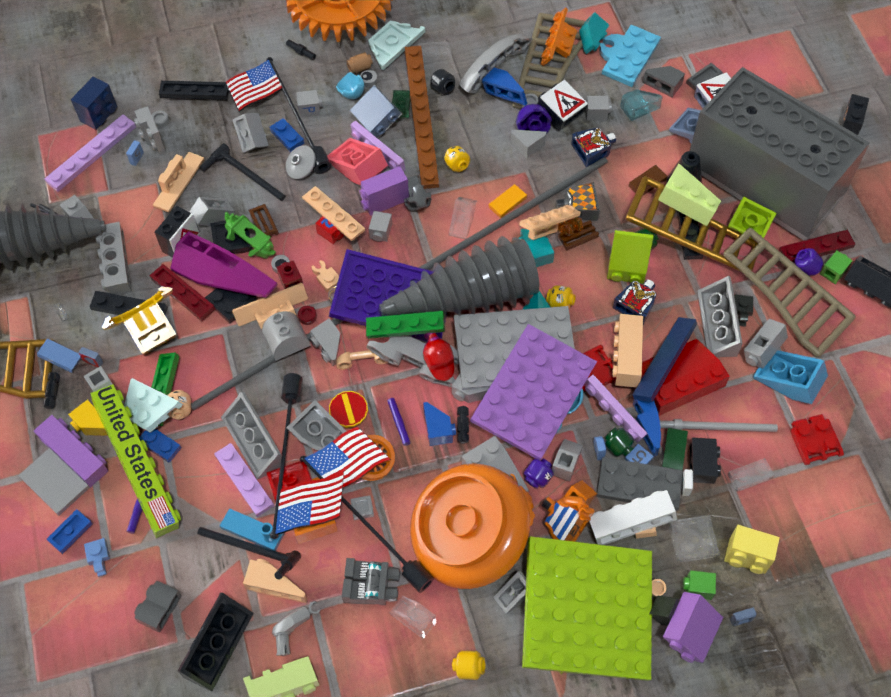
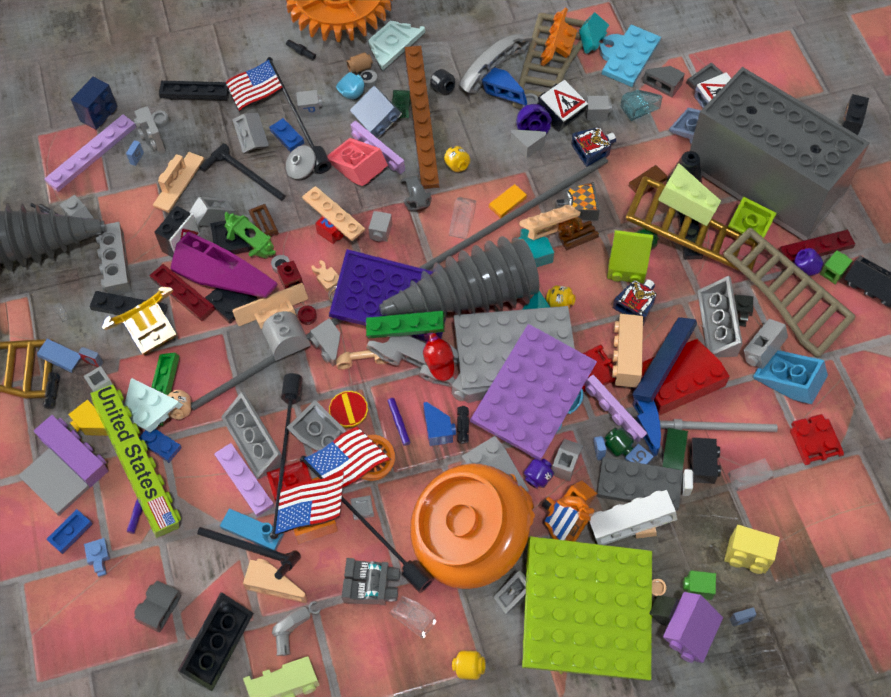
(384, 190): medium lavender brick -> none
(693, 539): clear plate -> none

